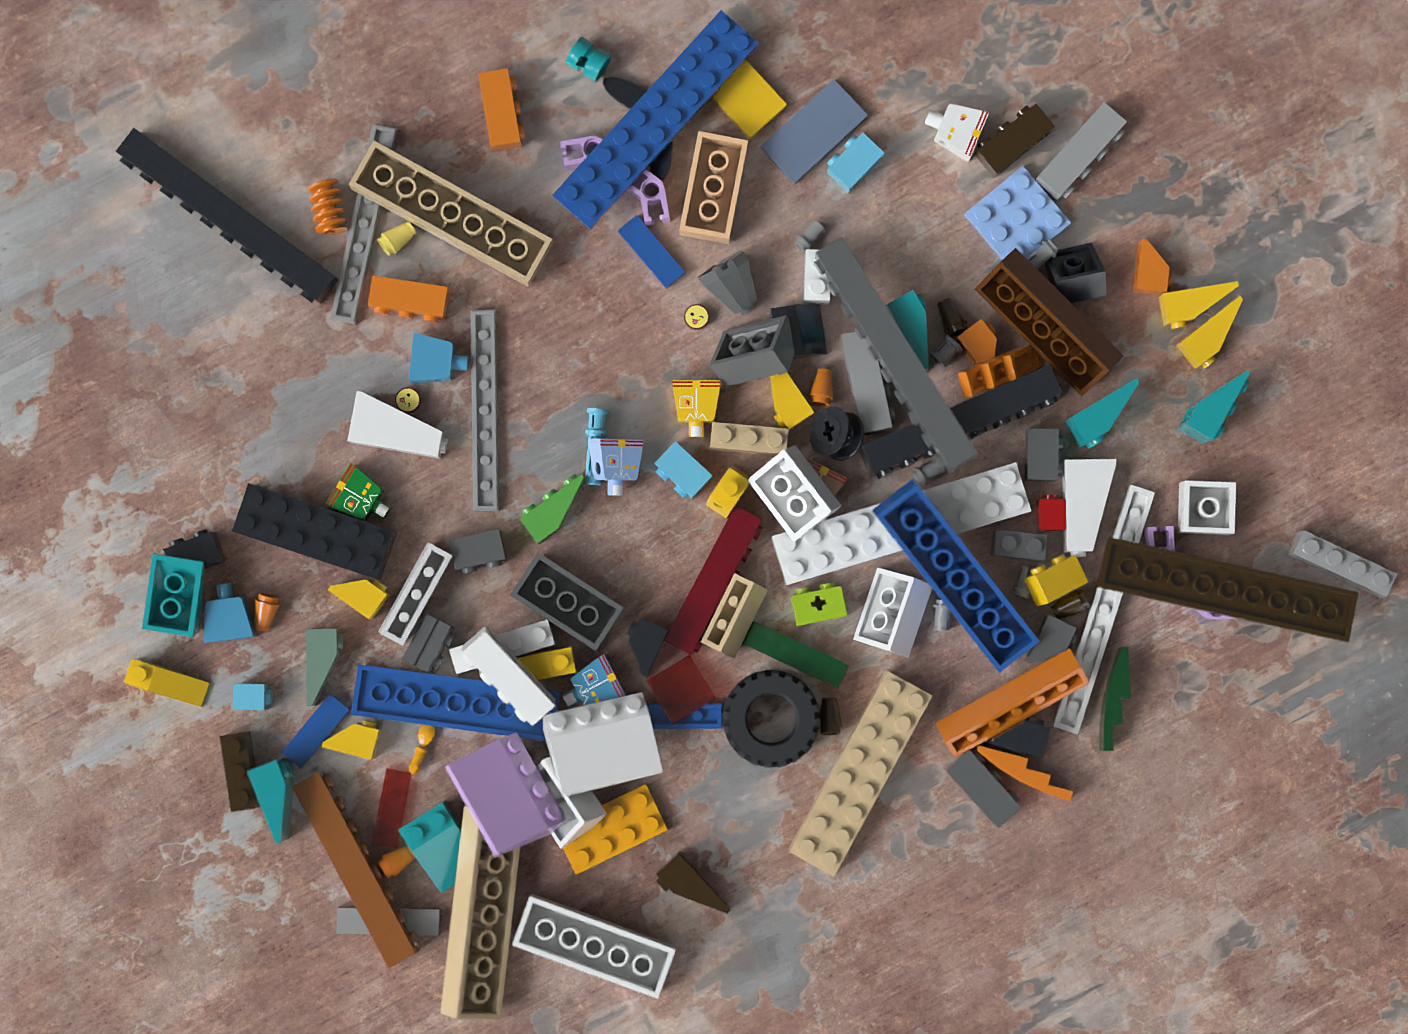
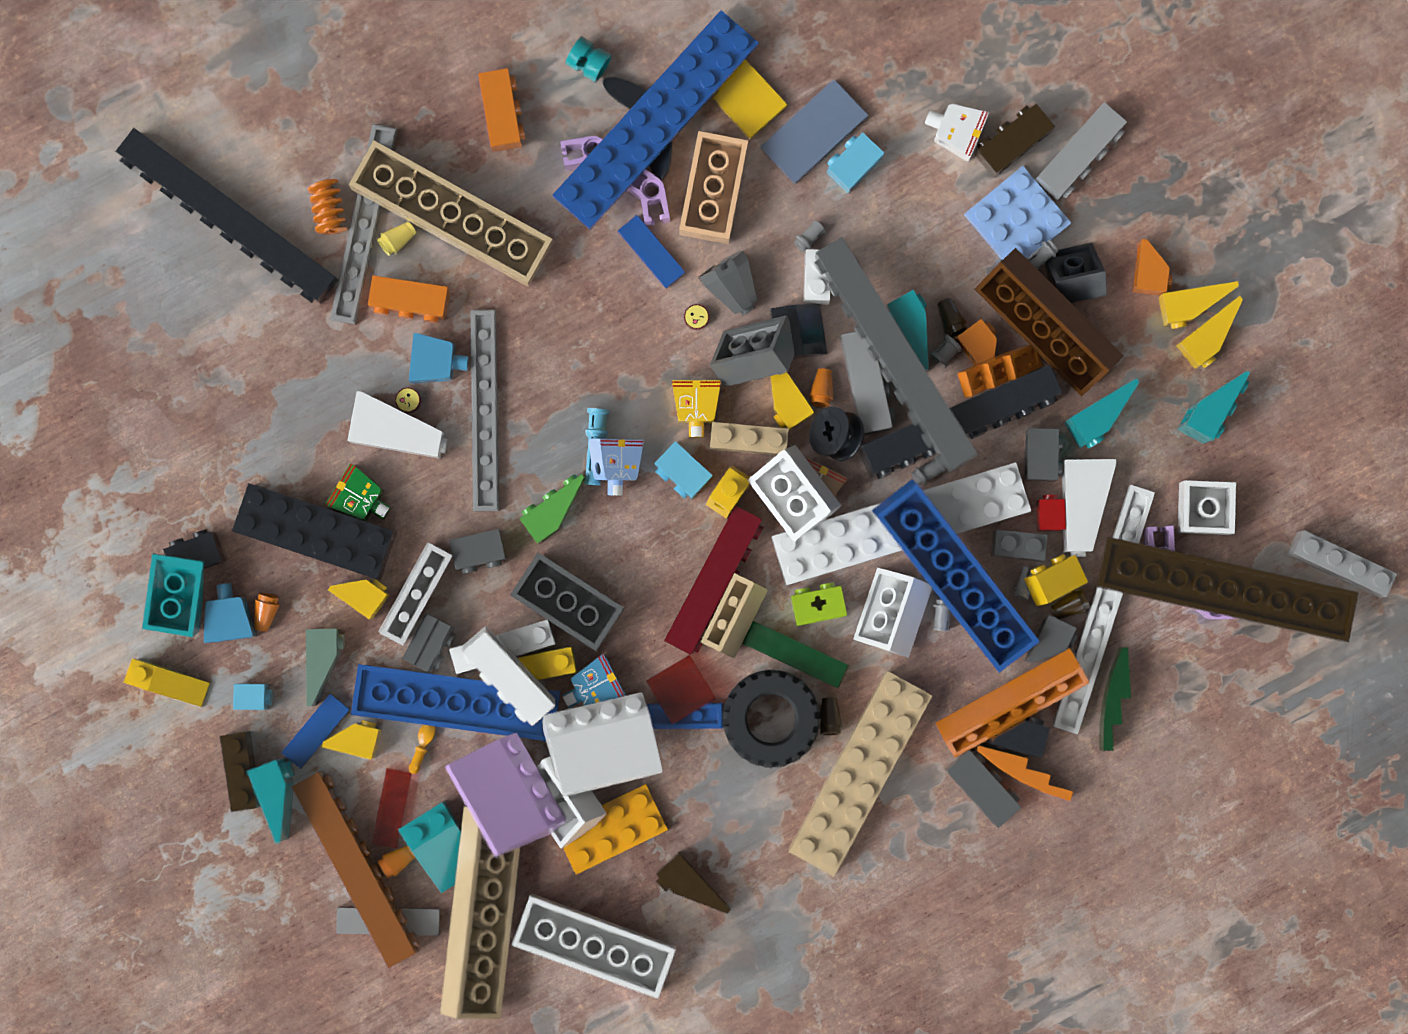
(646, 643): black slope -> none

